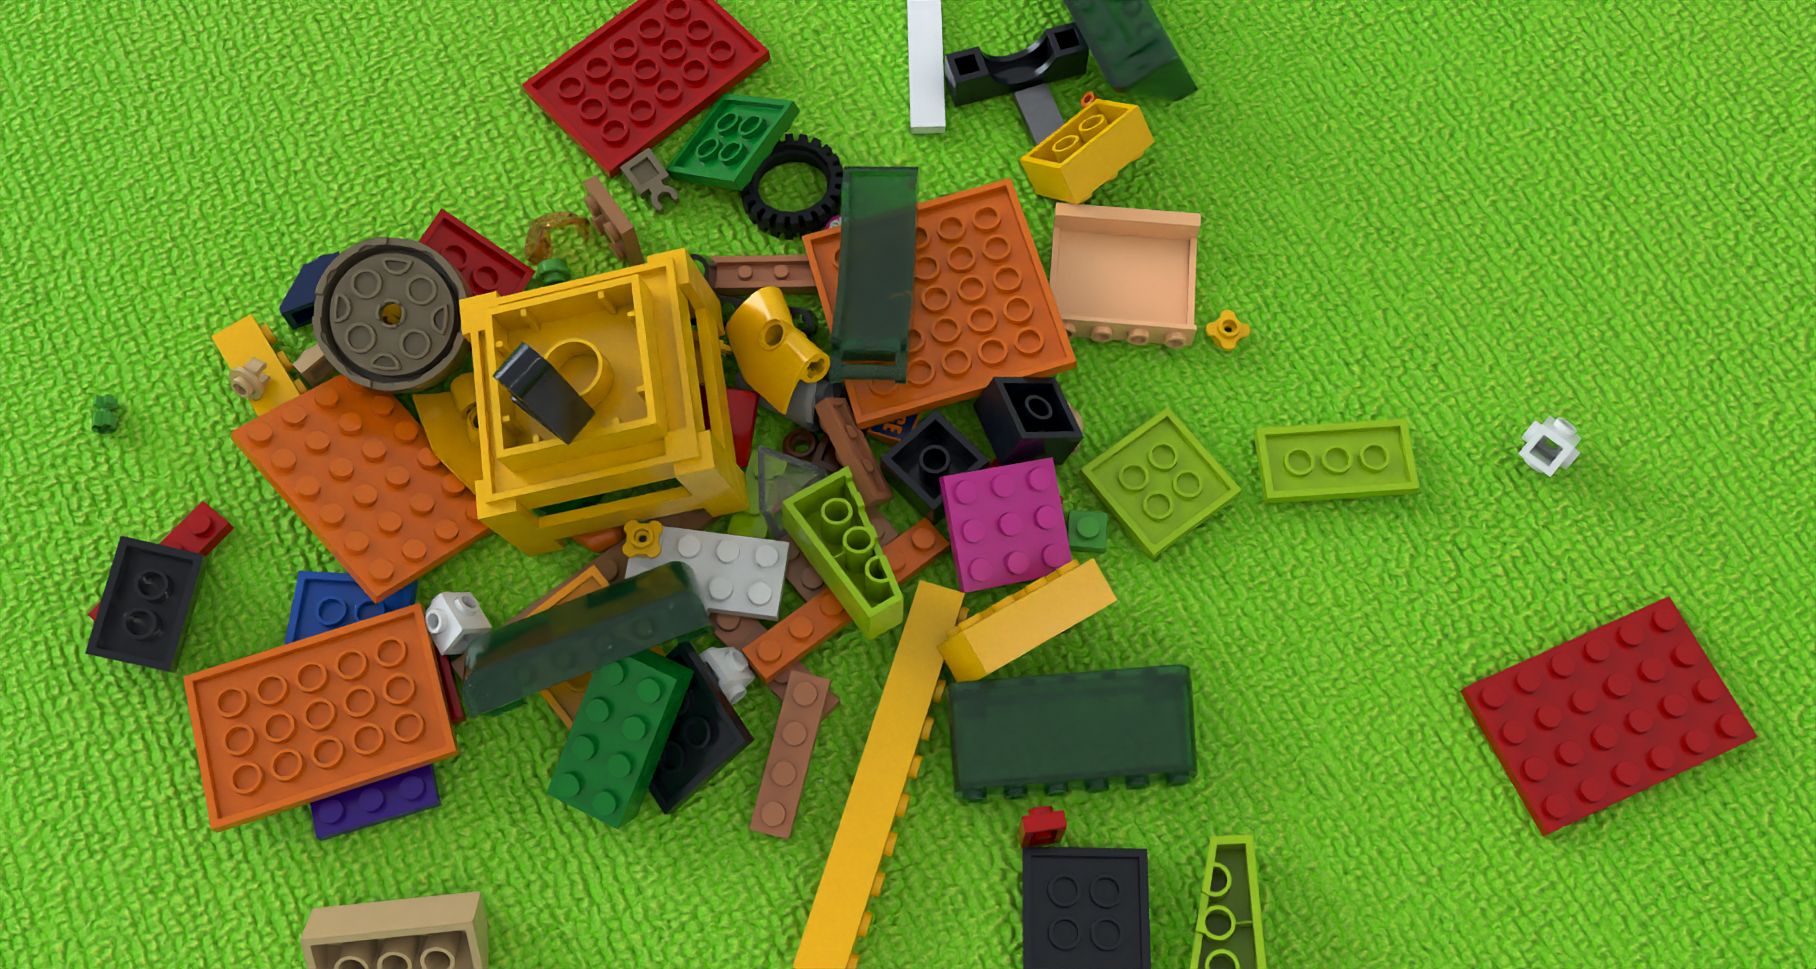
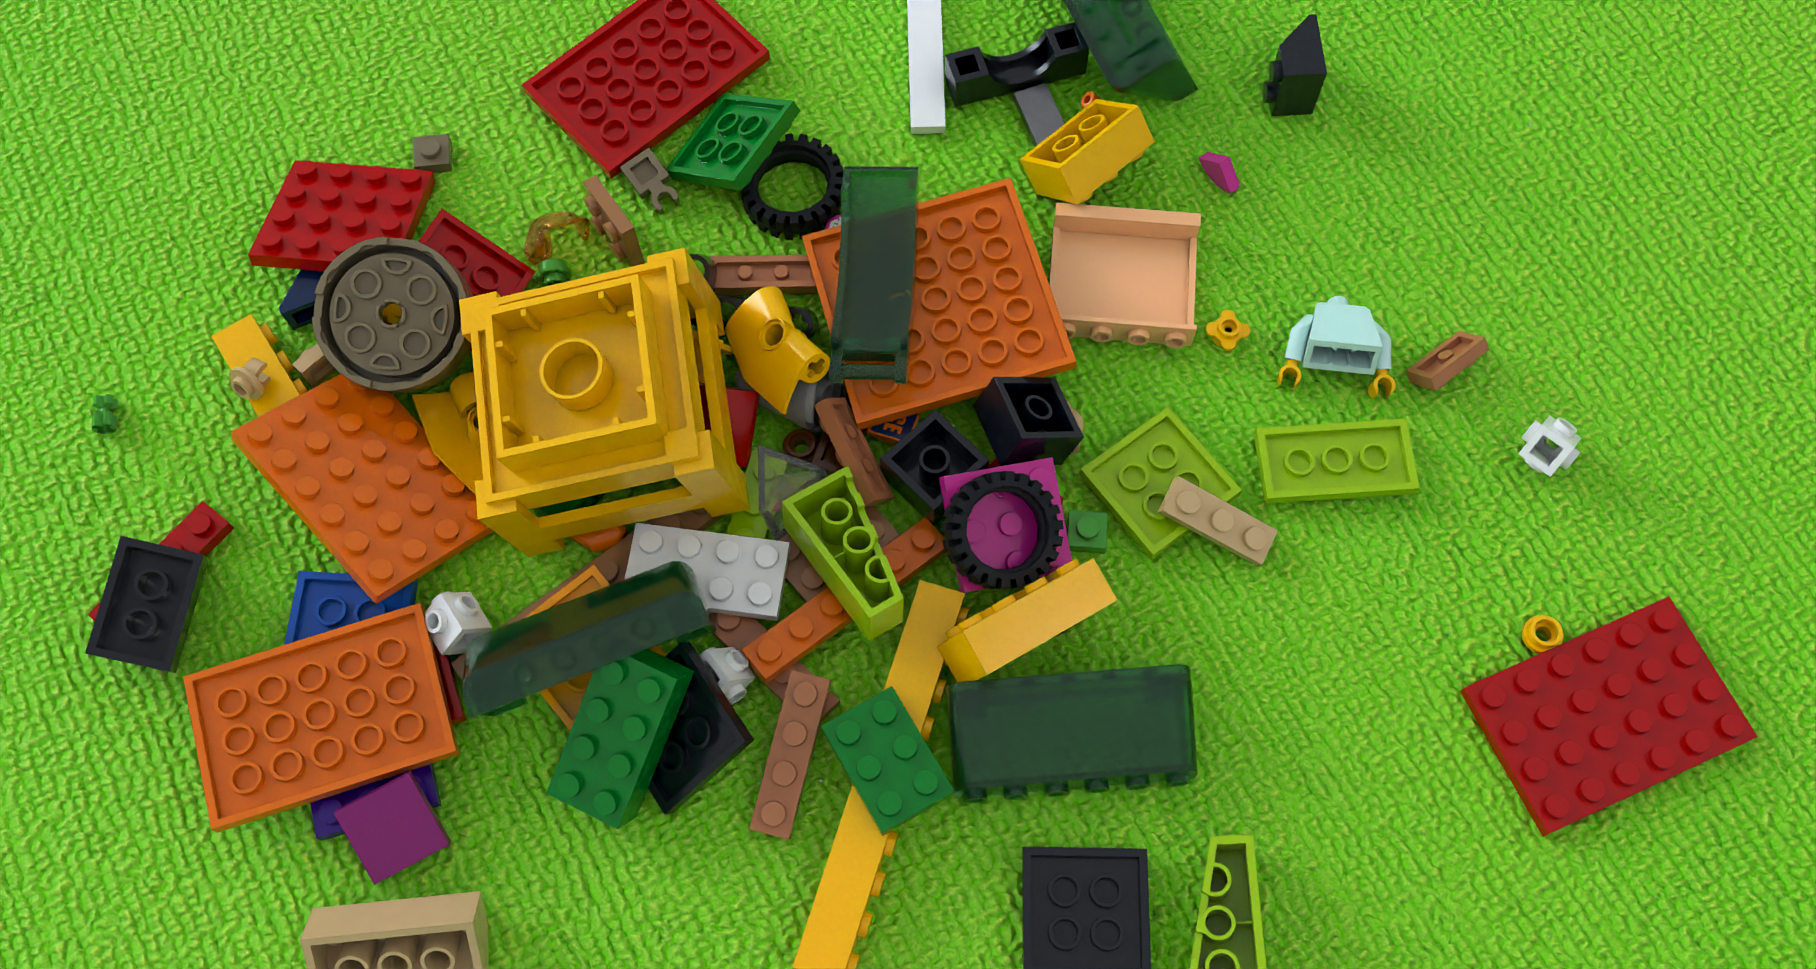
(335, 207): none -> red plate
(392, 827): none -> magenta tile
(433, 153): none -> dark tan plate
(543, 393): black beam -> none
(648, 549): yellow plate -> none
(887, 760): none -> green plate
(1041, 827): red plate -> none
(1047, 530): none -> black tyre
(1217, 521): none -> tan plate
(1220, 171): none -> dark pink tile
(1296, 72): none -> black slope
(1340, 340): none -> light aqua torso
(1447, 360): none -> nougat plate
(1546, 624): none -> yellow plate

